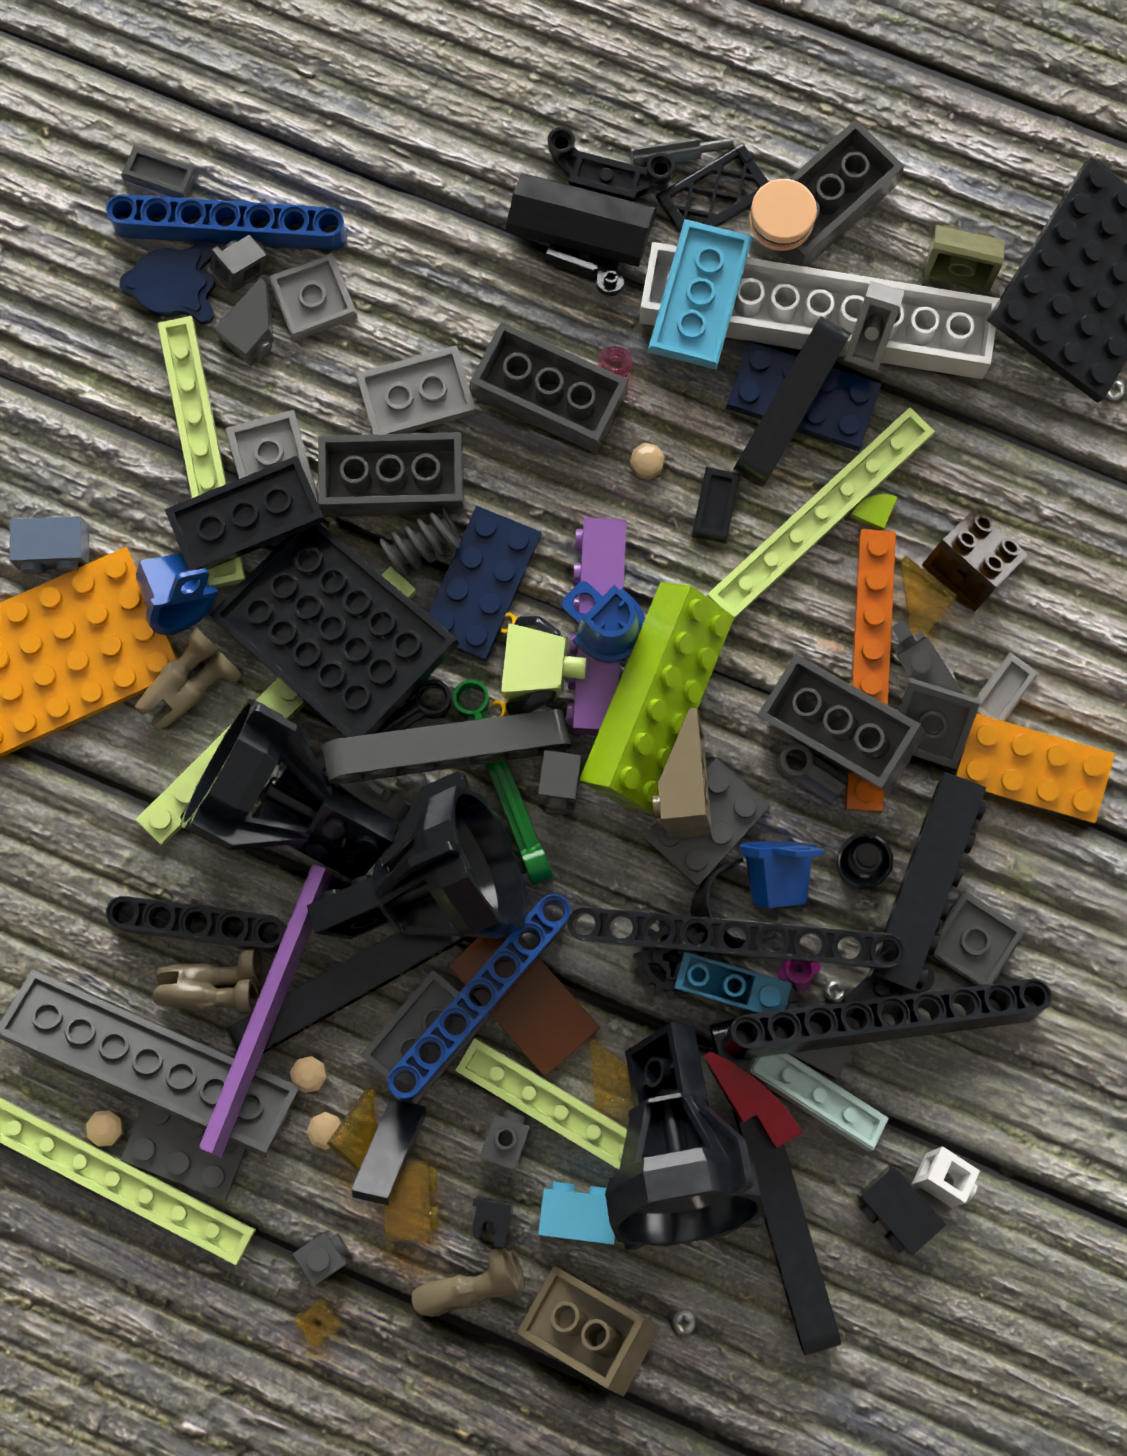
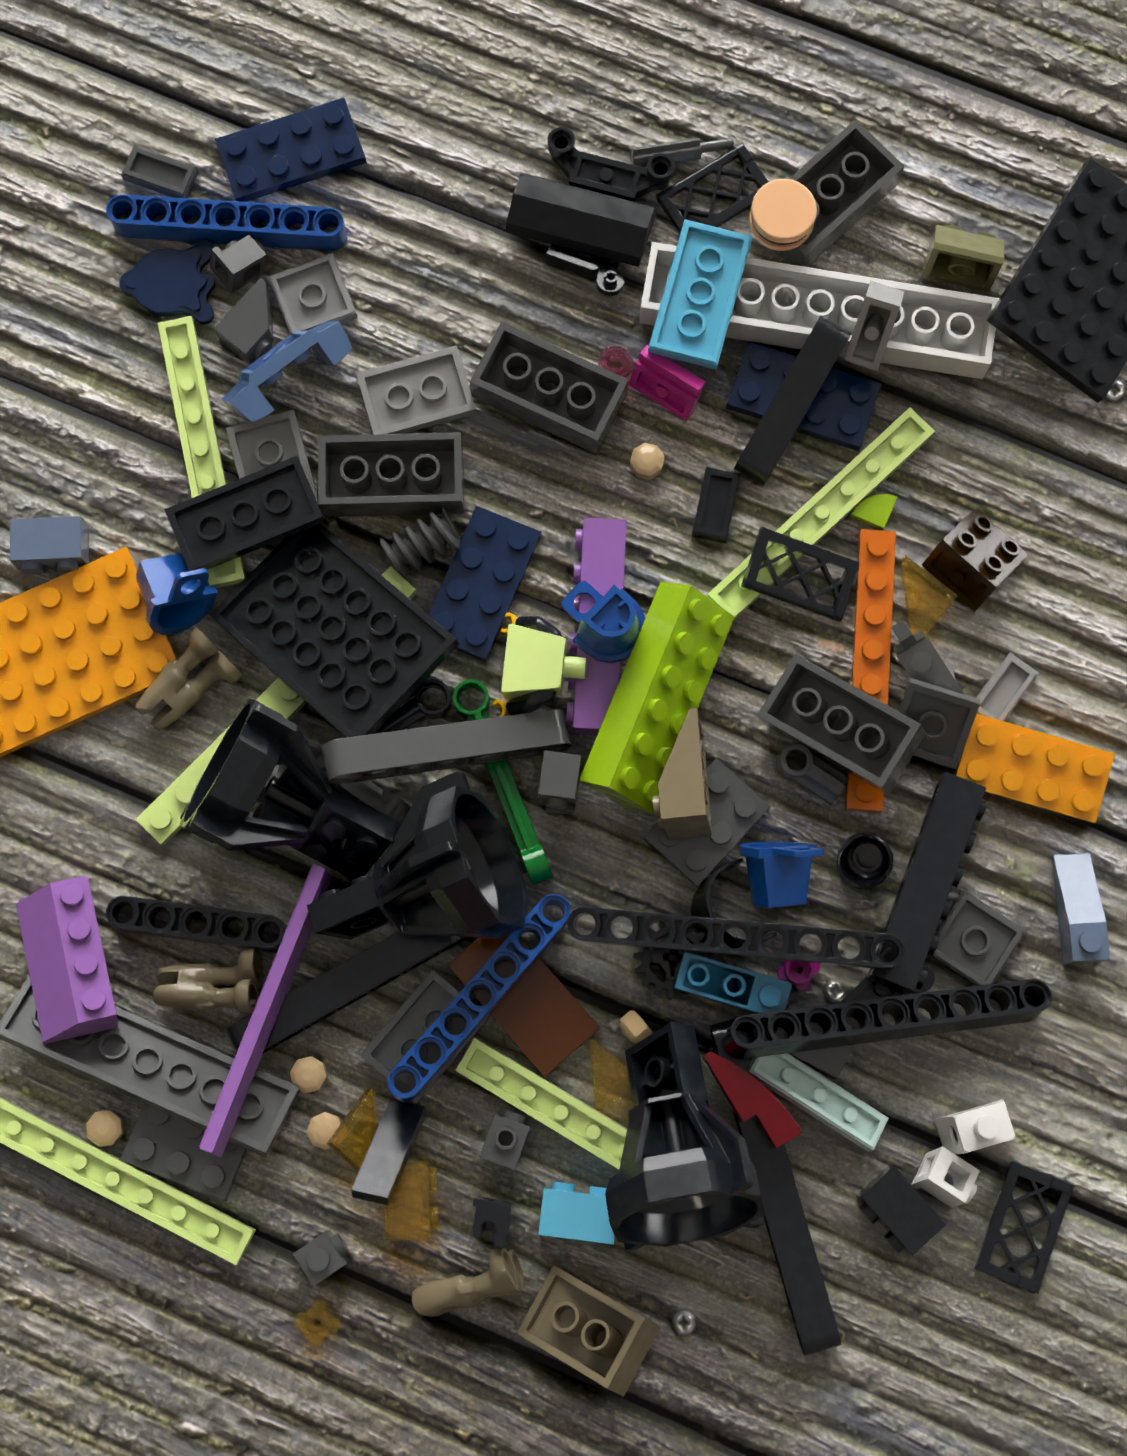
(66, 961): none -> medium lavender slope
(291, 150): none -> dark blue plate
(325, 340): none -> medium blue plate
(634, 1027): none -> tan tile
(666, 383): none -> dark pink plate
(822, 556): none -> black window
(975, 1128): none -> white torso
(994, 1235): none -> black window
(1079, 910): none -> slope

